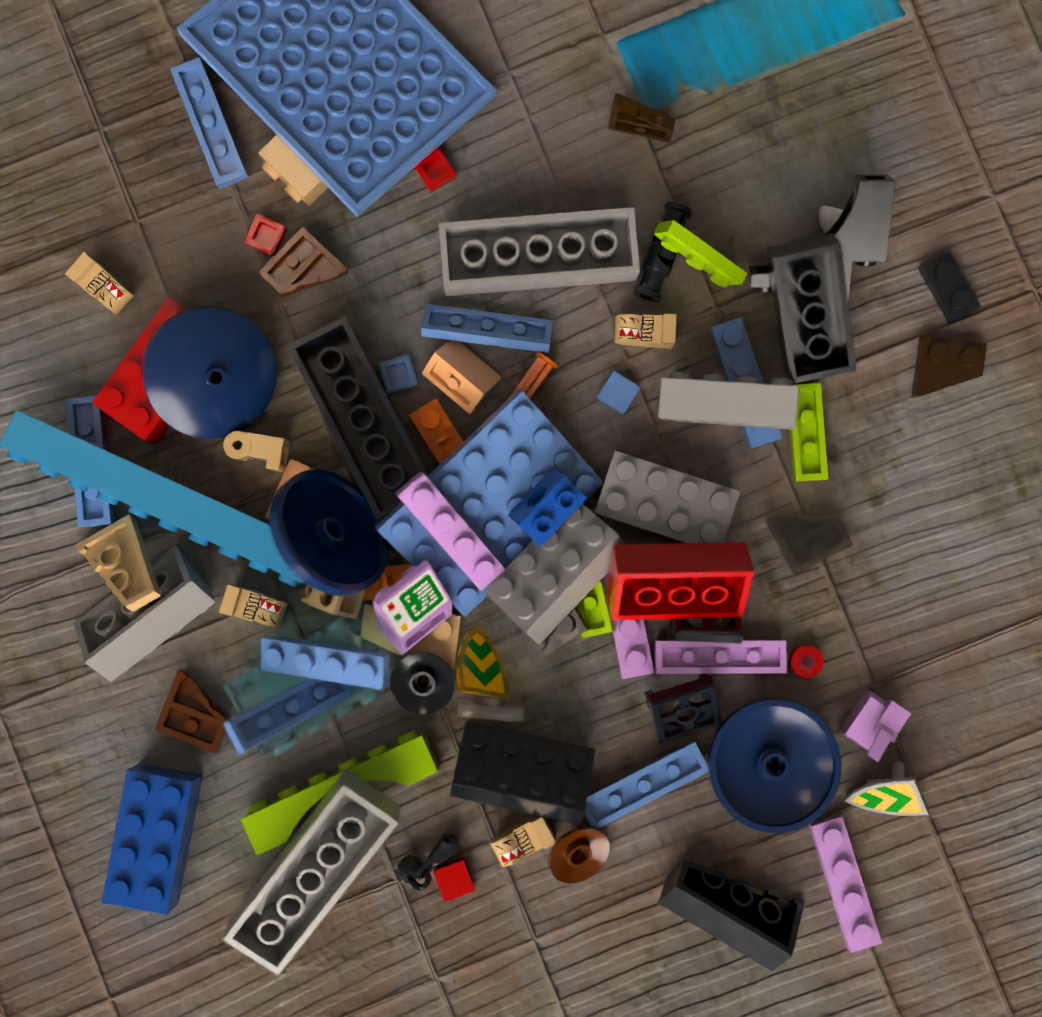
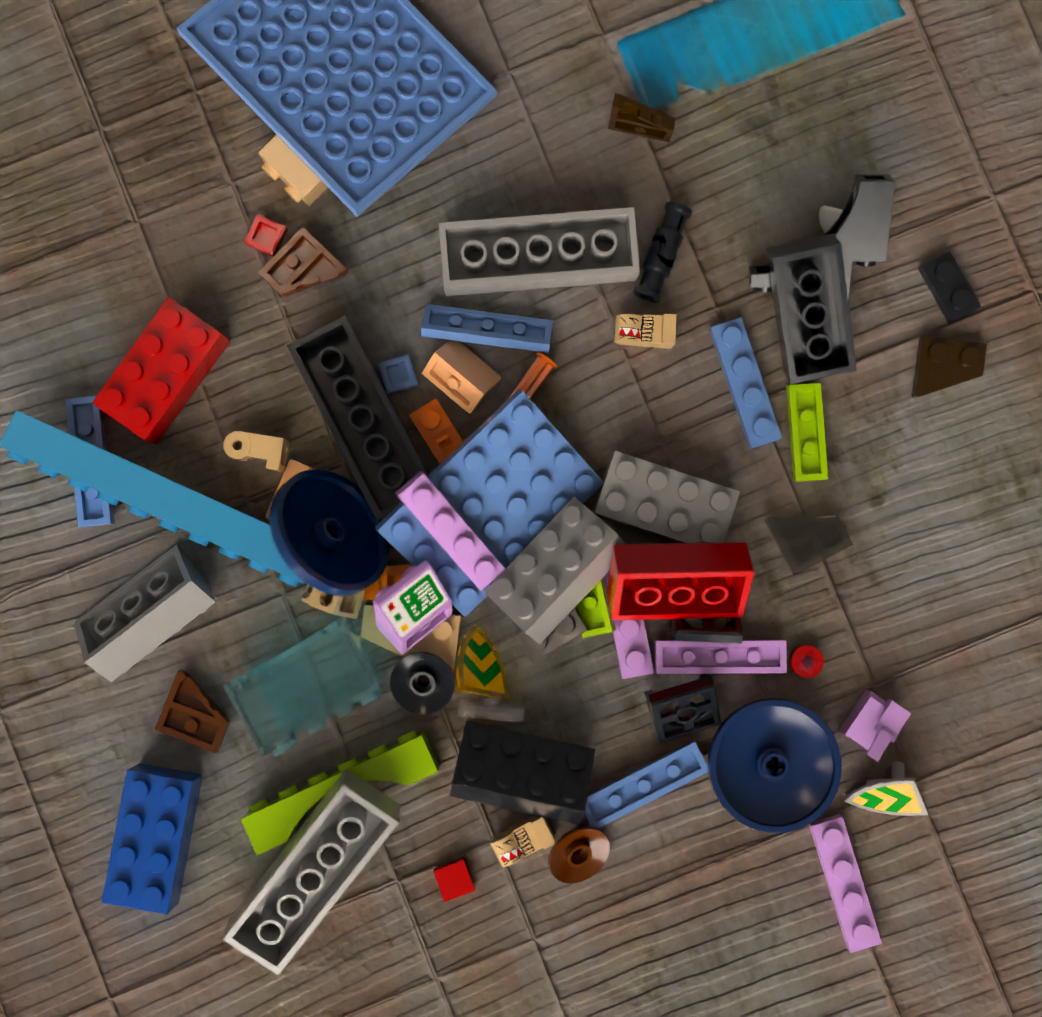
(99, 283): tan leg -> none
(122, 562): tan wing -> none
(184, 356): dark blue dish -> none
(209, 123): medium blue plate -> none
(253, 606): tan leg -> none
(284, 712): medium blue plate -> none
(325, 662): medium blue plate -> none
(412, 867): black piece -> none
(435, 170): red tile -> none
(547, 506): blue brick -> none
(618, 393): medium blue tile -> none
(699, 254): lime plate -> none
(729, 402): light grey brick -> none
(734, 912): black wedge -> none

